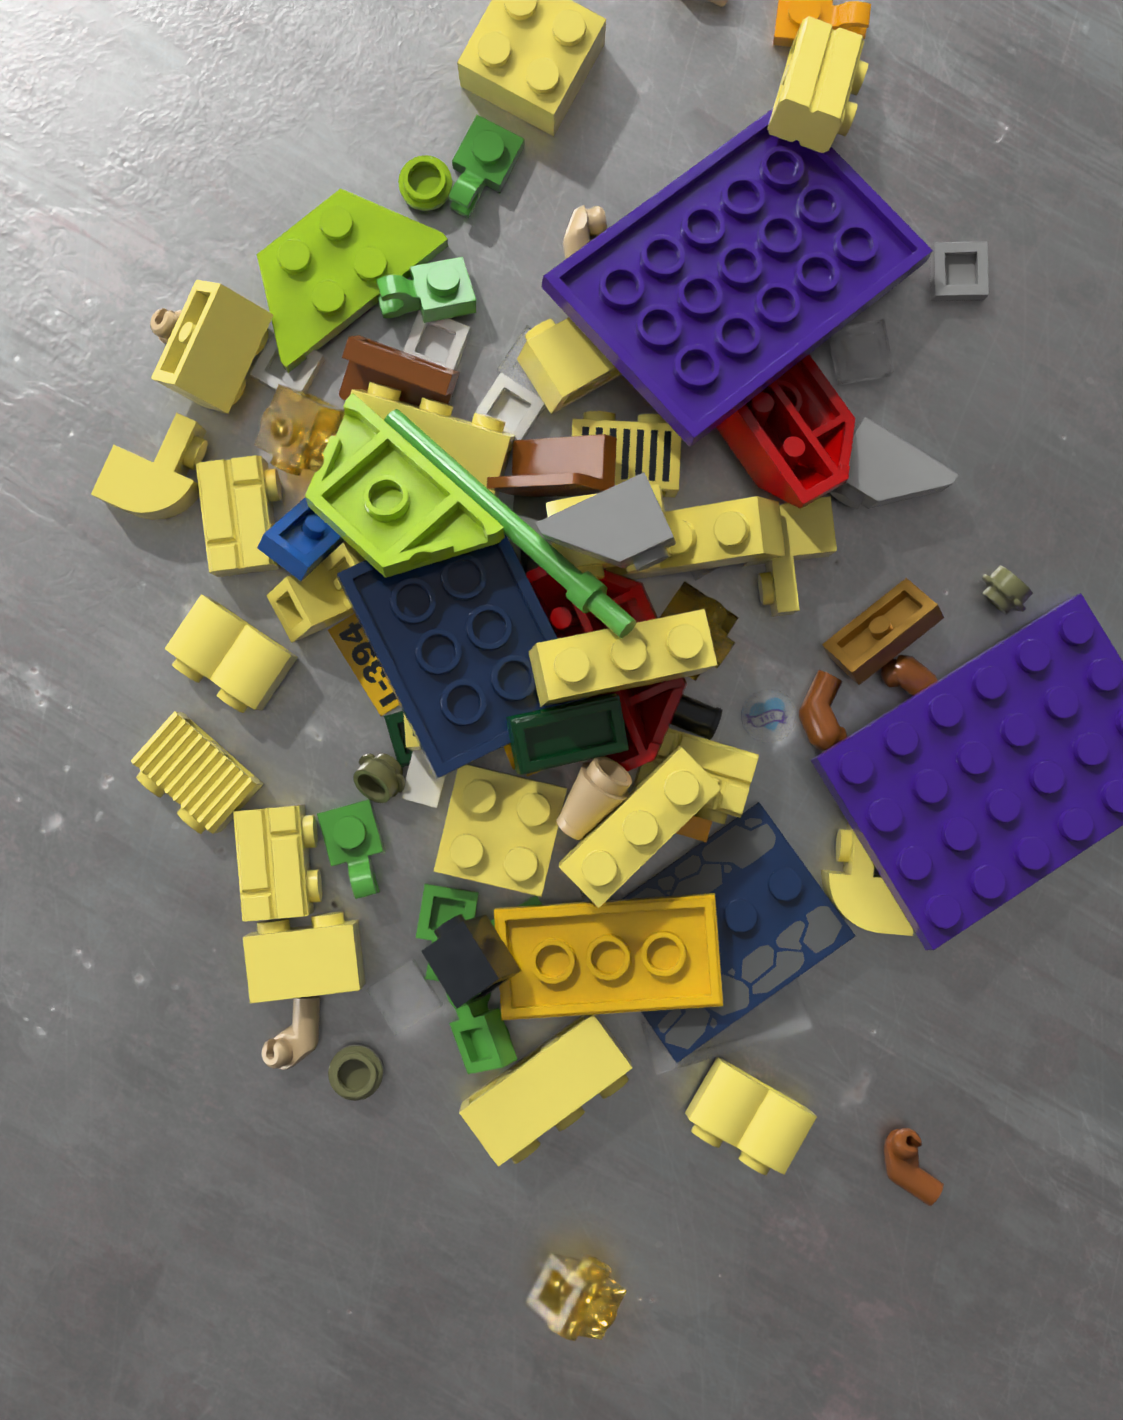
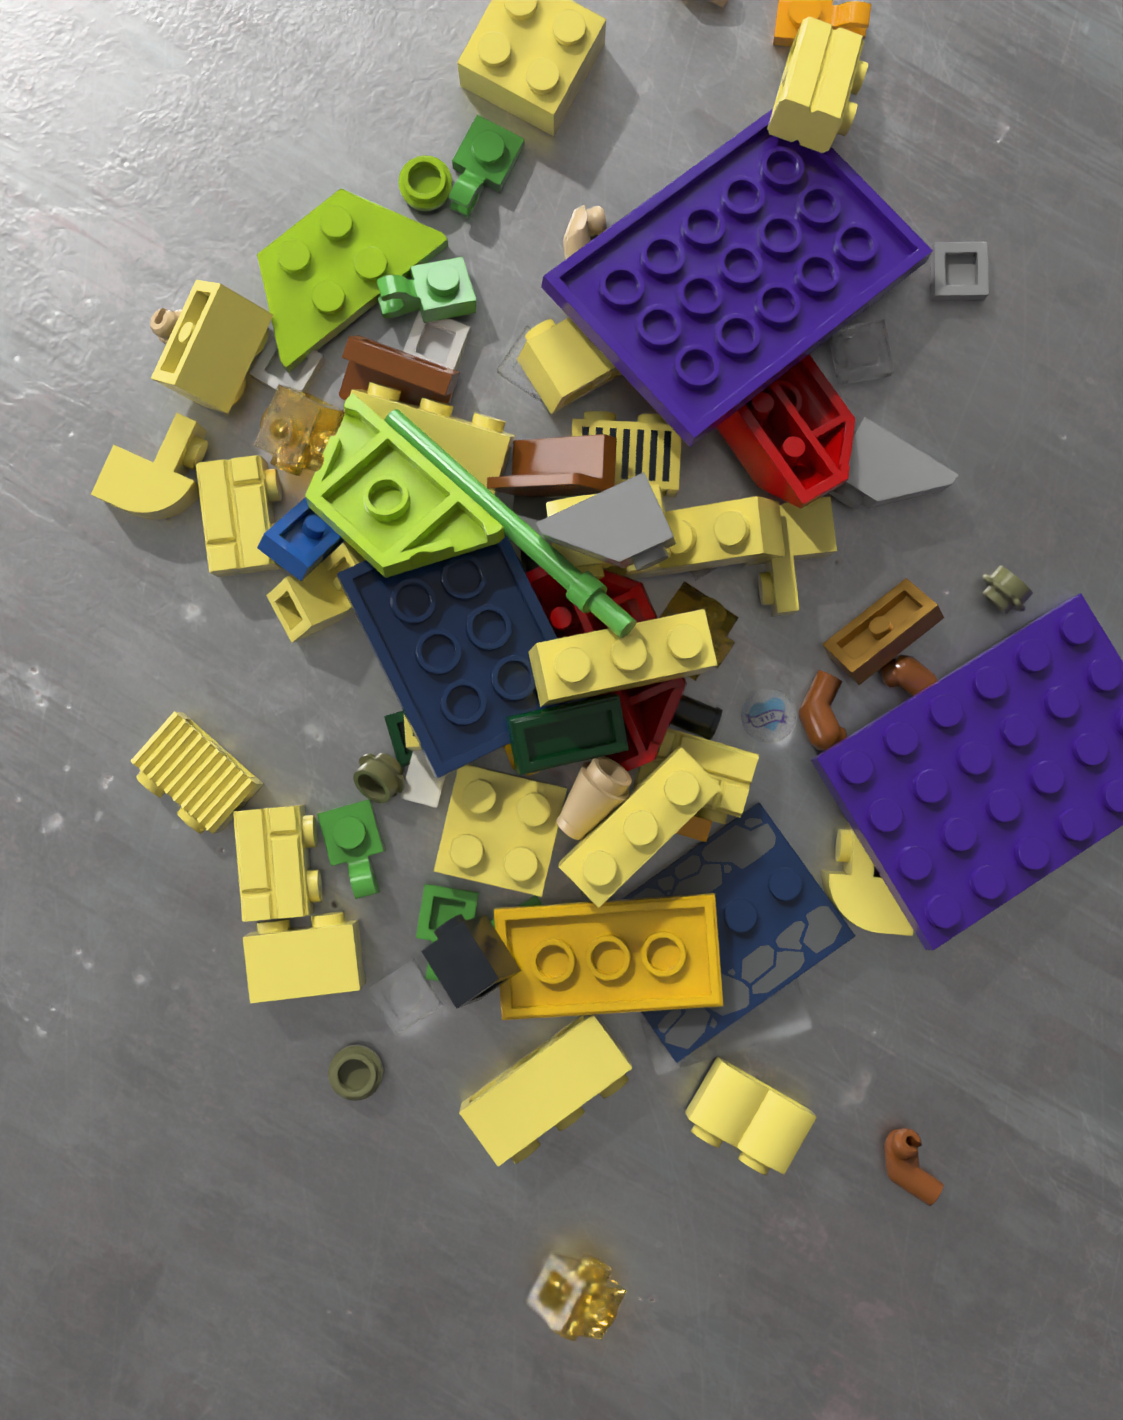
(230, 654): light yellow brick -> none
(296, 1040): tan arm -> none
(363, 662): yellow sticker -> none
(482, 1037): bright green plate -> none
(513, 405): white tile -> none

